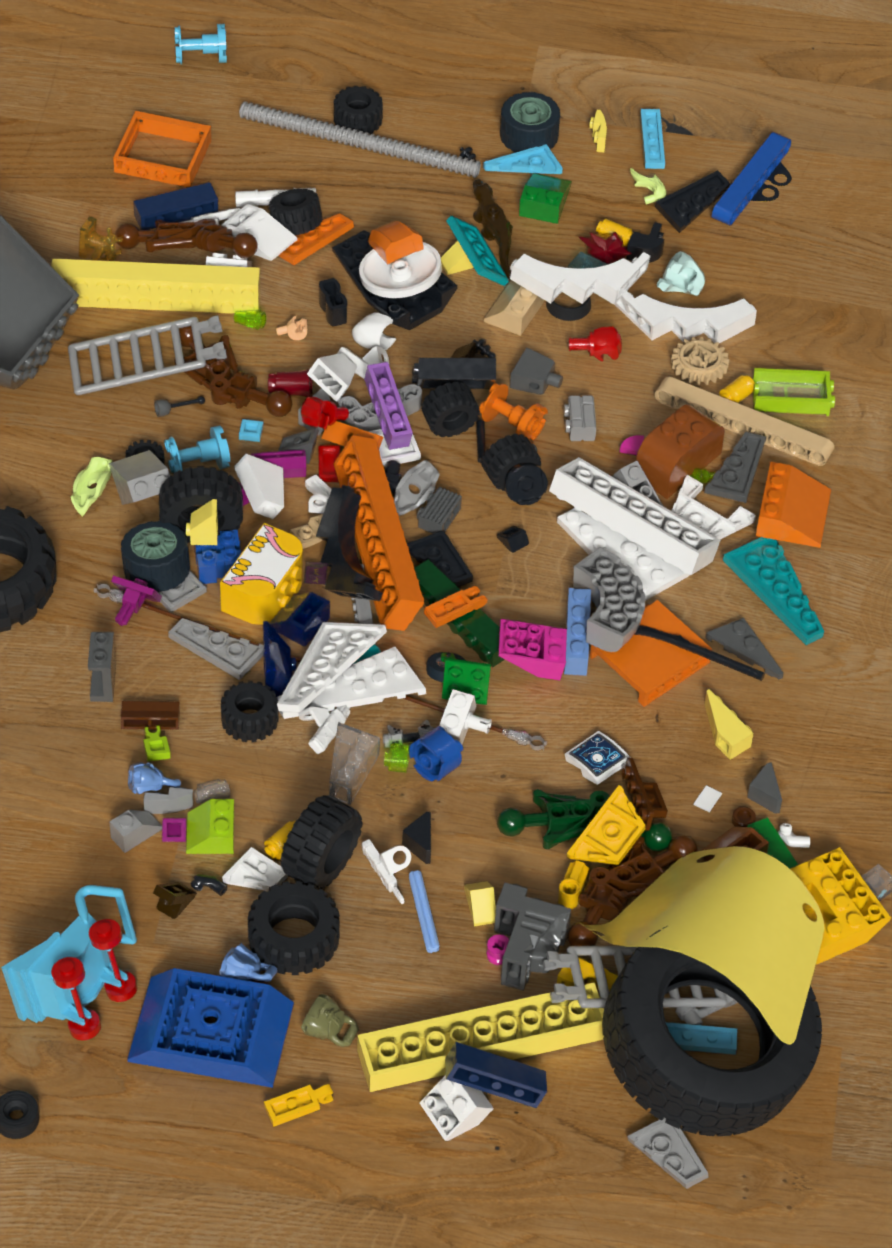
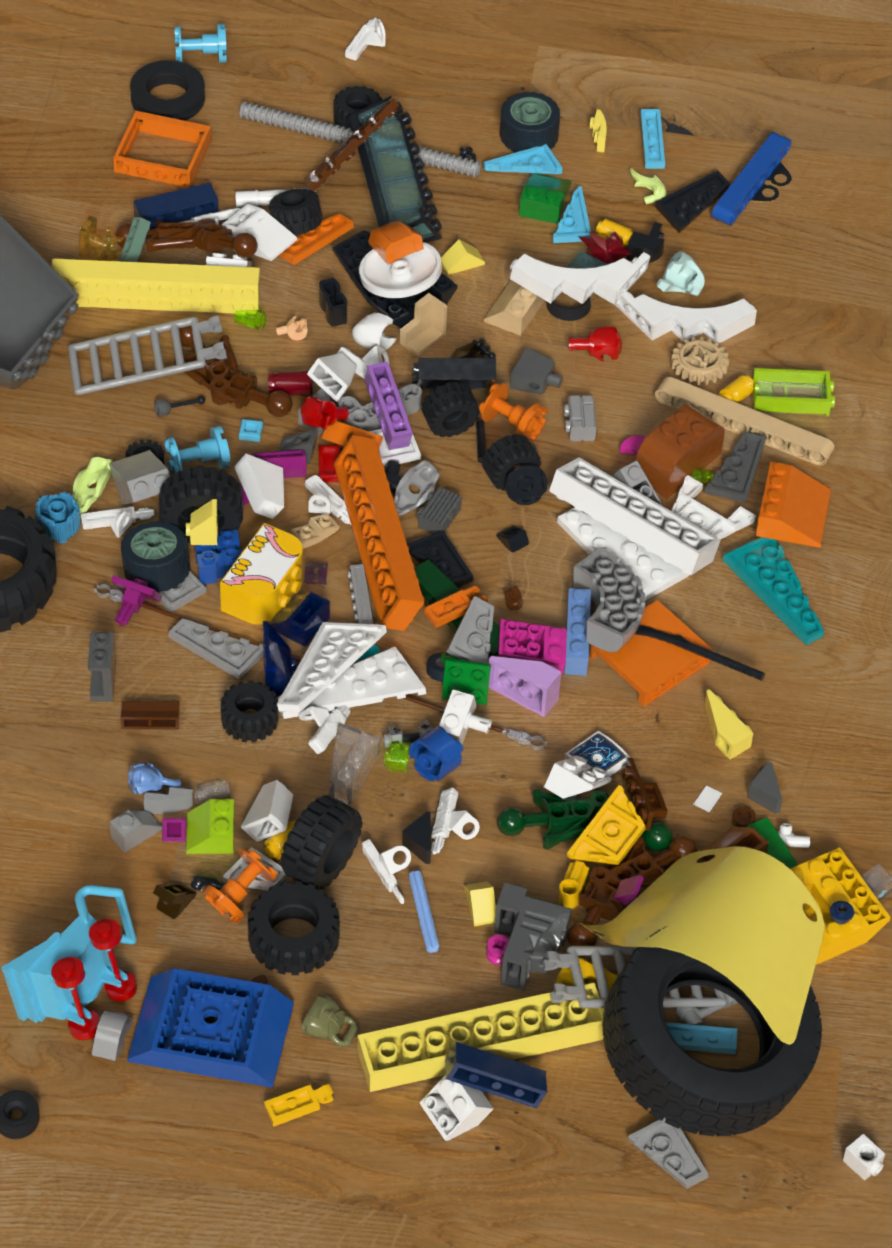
(58, 516): none -> dark azure brick
(111, 1034): none -> light grey brick
(117, 519): none -> white piece
(135, 240): none -> sand green piece
(155, 745): lime plate -> none
(164, 73): none -> black tyre
(234, 891): none -> orange piece
(245, 965): medium blue piece -> none
(269, 811): none -> white slope
(340, 554): black arch -> none
(346, 149): none -> reddish brown wing
(368, 35): none -> white piece
(396, 173): none -> window
(427, 325): none -> tan panel
(449, 819): none -> white piece
(473, 633): none -> light grey wing
(477, 250): teal tile -> none
(494, 222): dark brown animal -> none
(513, 598): none -> reddish brown piece
(526, 682): none -> lavender slope
(574, 220): none -> medium azure wing
(575, 777): none -> white slope
(628, 889): none -> magenta slope
(743, 642): dark grey wing -> none
(841, 917): none -> dark blue plate
(864, 1148): none -> white brick

